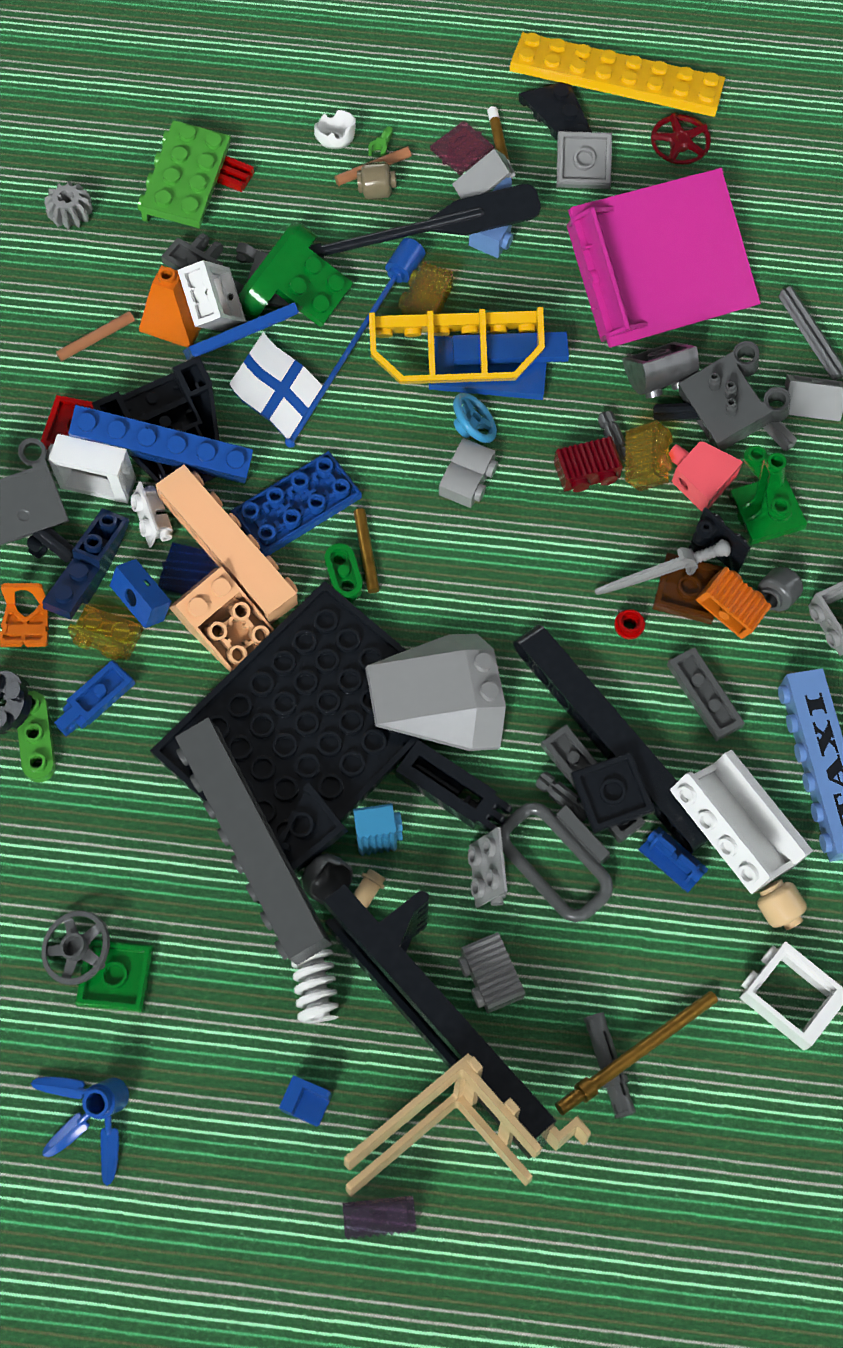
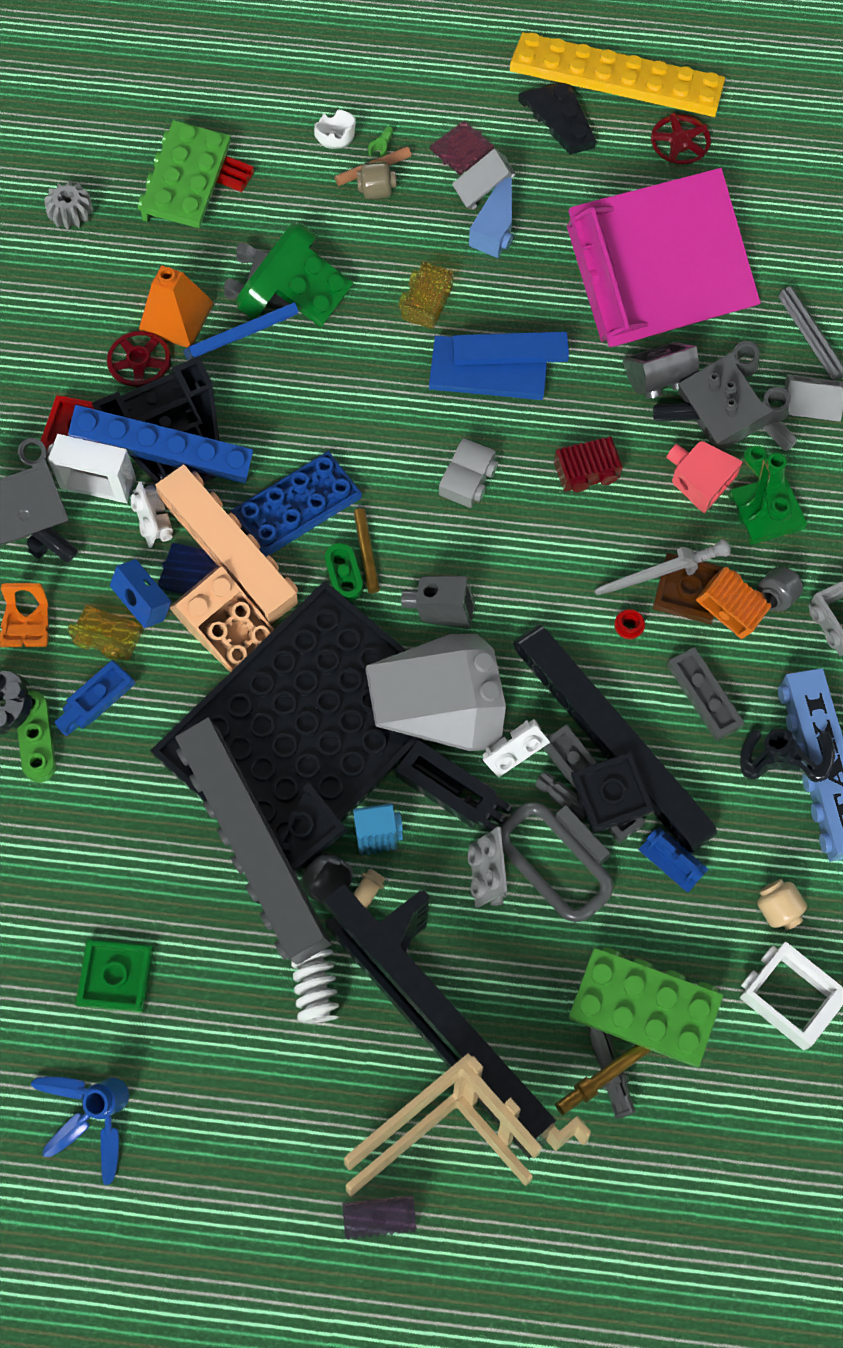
(76, 948): dark grey wheel -> none
(89, 564): dark blue slope -> none
(95, 336): nougat bar -> none
(138, 359): none -> dark red wheel
(183, 254): dark grey hinge -> none
(215, 309): white window -> none
(283, 387): flag -> none
(305, 1101): blue panel -> none
(442, 601): none -> dark grey torso
(459, 218): black piece -> none
(468, 325): yellow plate -> none
(469, 420): dark azure piece -> none
(491, 972): light grey brick -> none
(497, 131): pearl gold bar -> none
(507, 754): none -> white hinge
(584, 160): light grey tile -> none
(612, 429): dark grey axle -> none
(647, 455): clear yellow brick -> none
(647, 1006): none -> bright green bracket
(711, 530): black hinge -> none
(741, 821): white panel -> none
(785, 754): none -> black piece

